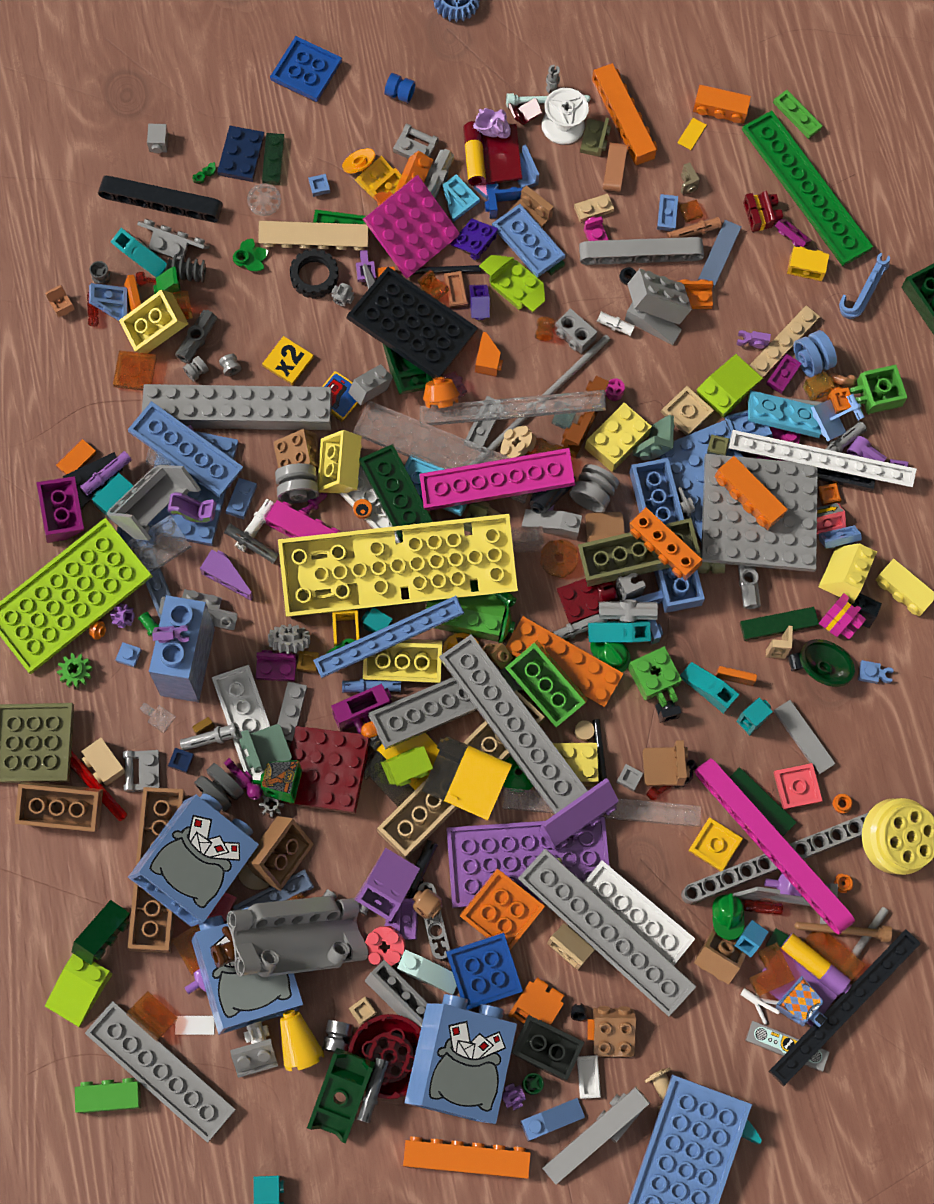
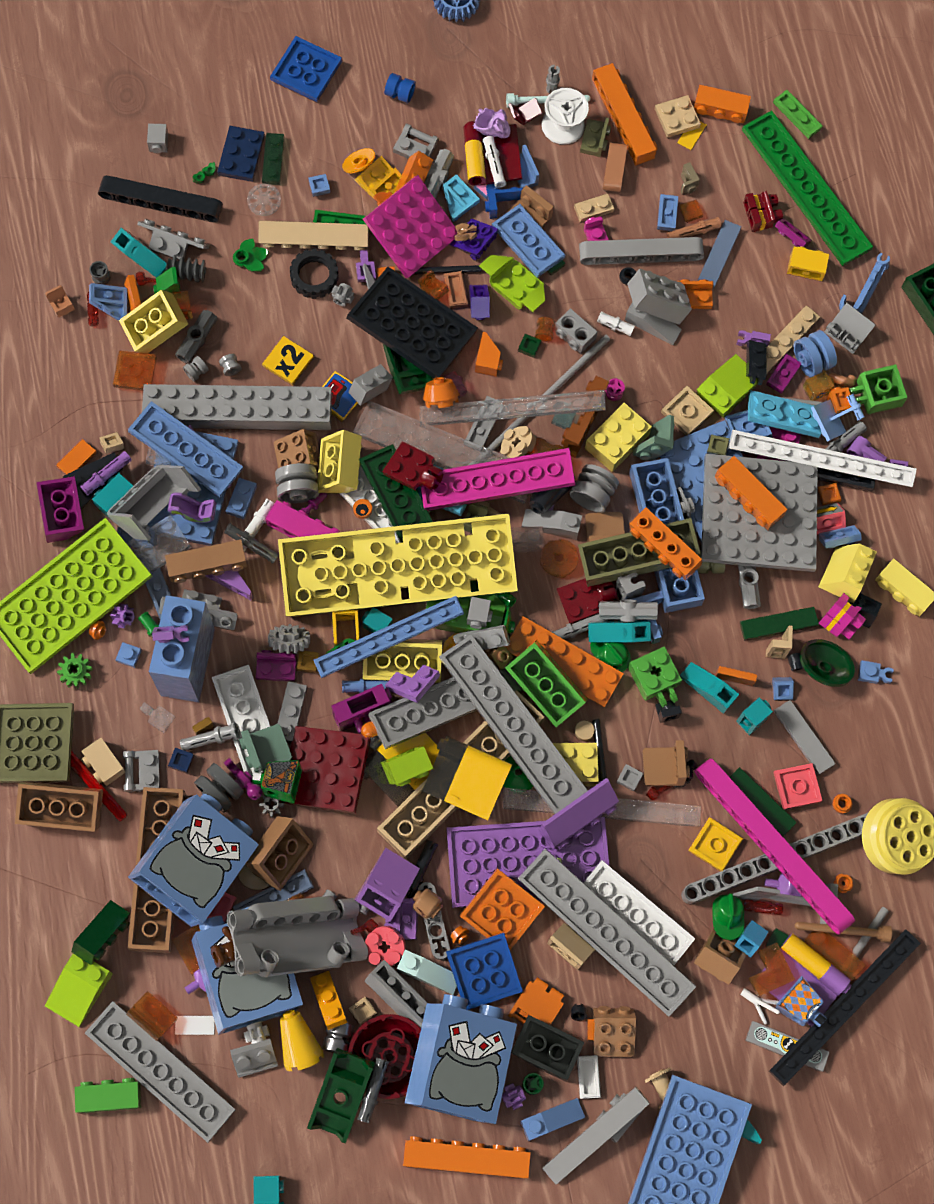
(111, 443): none -> tan plate
(206, 561): none -> medium nougat brick
(328, 1000): none -> light orange plate
(370, 925): none -> clear red hand
(413, 468): none -> dark red plate
(414, 687): none -> medium lavender plate
(460, 935): none -> orange plate
(462, 232): none -> medium nougat piece
(479, 613): none -> light grey brick
(487, 637): none -> light grey plate
(490, 145): none -> white pin
(529, 345): none -> dark green tile
(677, 116): none -> tan plate
(756, 361): none -> black hinge
(783, 688): none -> medium blue slope
(849, 328): none -> light grey hinge

